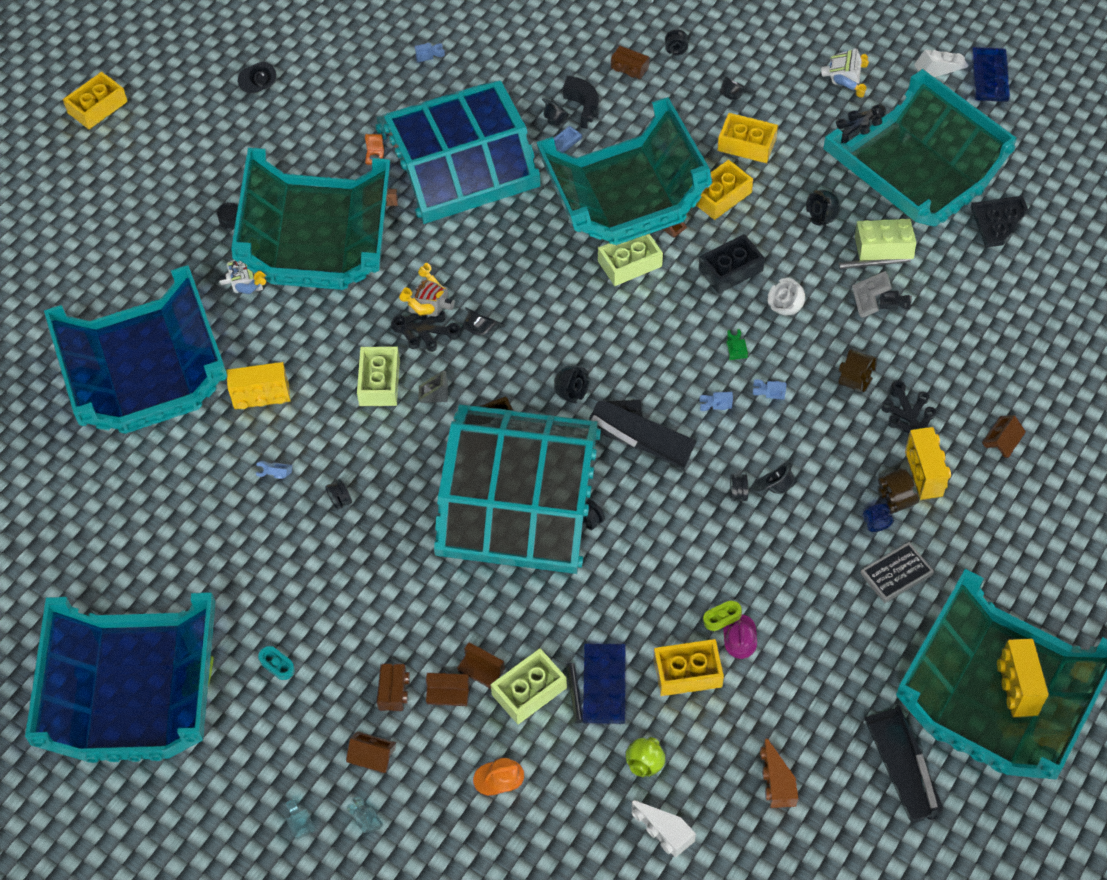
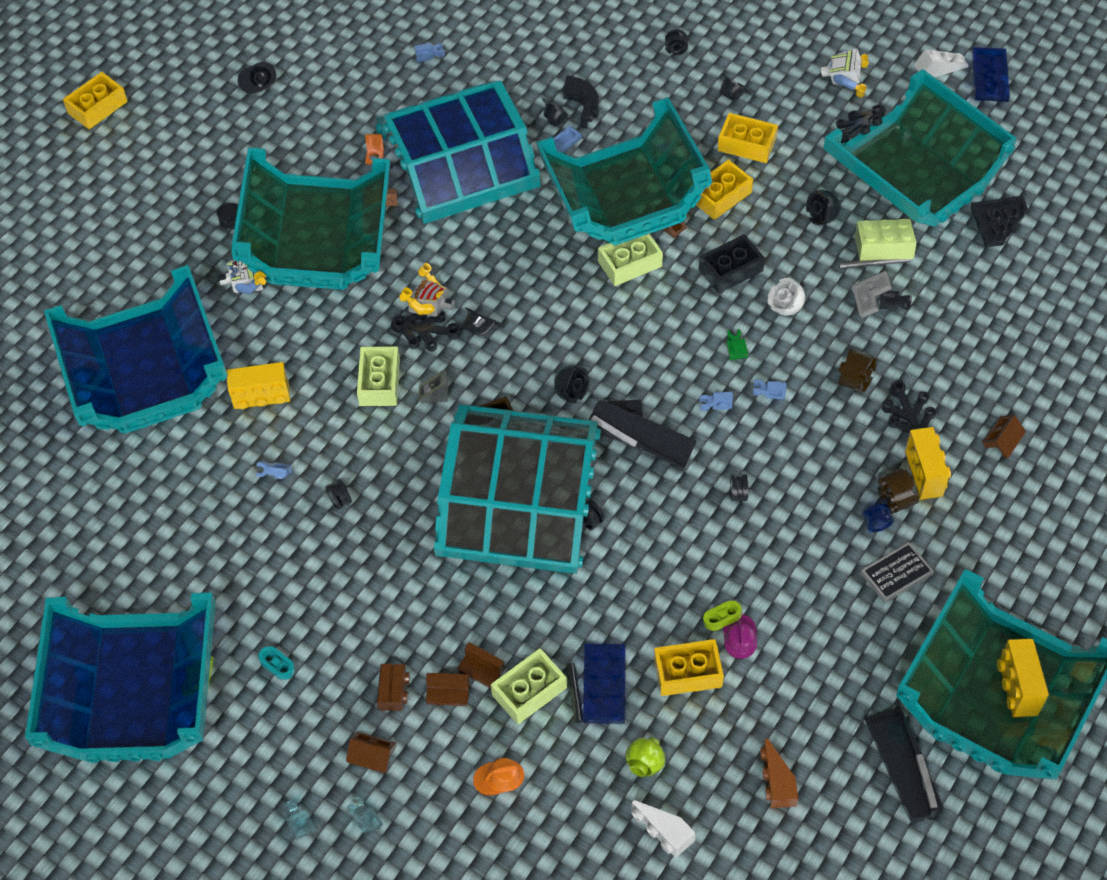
(630, 62): reddish brown brick -> none
(778, 480): black piece -> none

